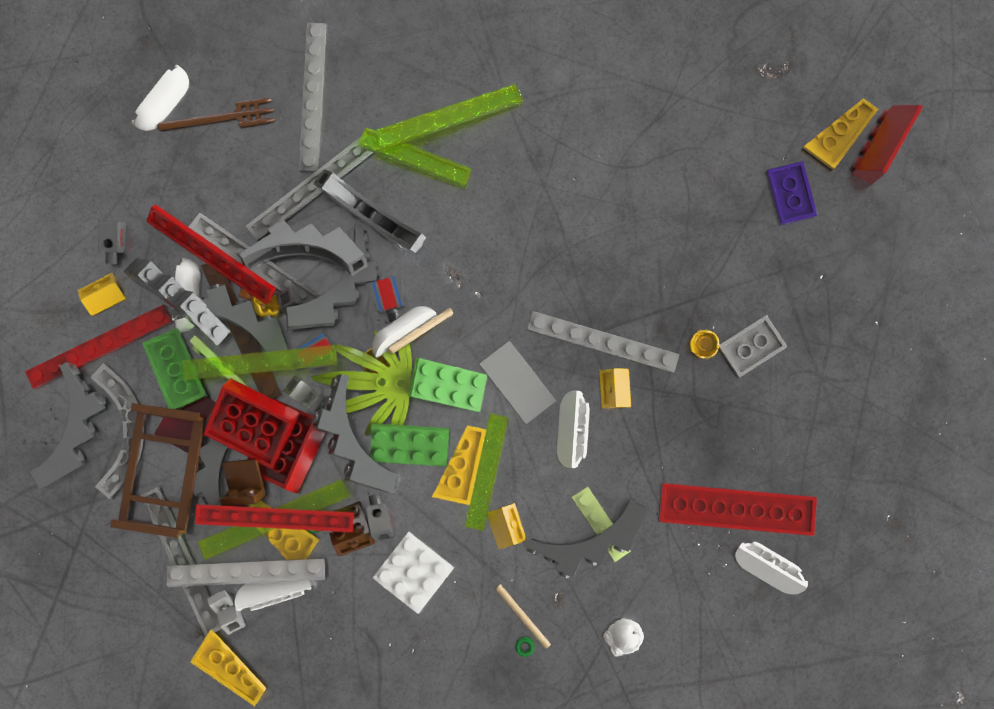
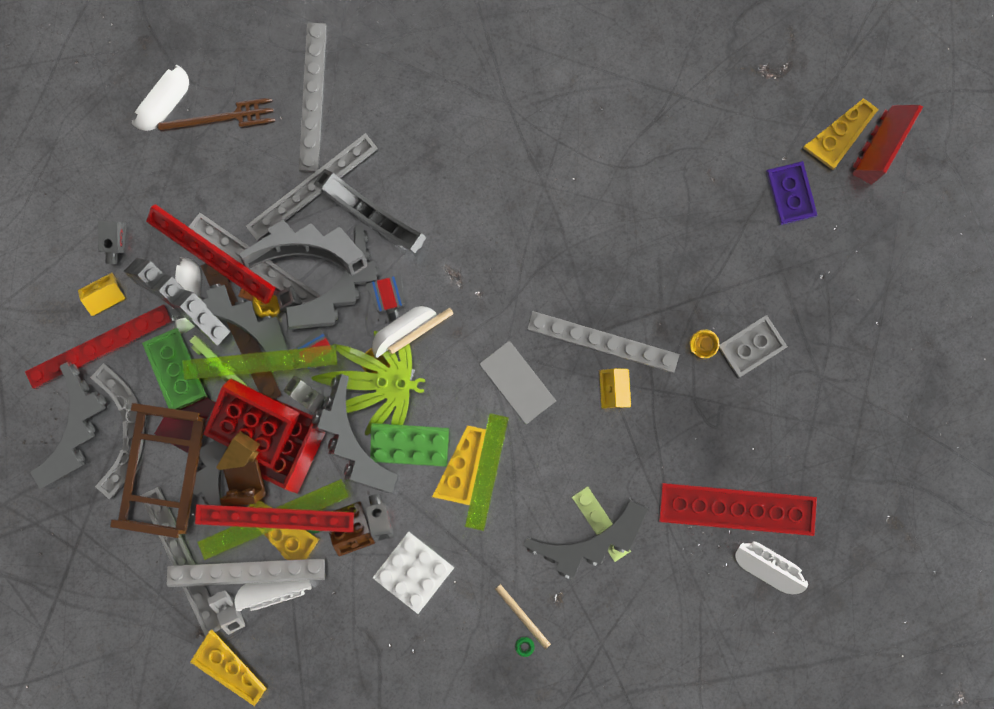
(239, 452): none -> pearl gold slope
(418, 159): clear neon green plate -> none
(447, 385): plate -> none
(448, 116): clear neon green plate -> none
(506, 526): yellow panel -> none
(572, 429): white brick -> none
(621, 639): white hair -> none

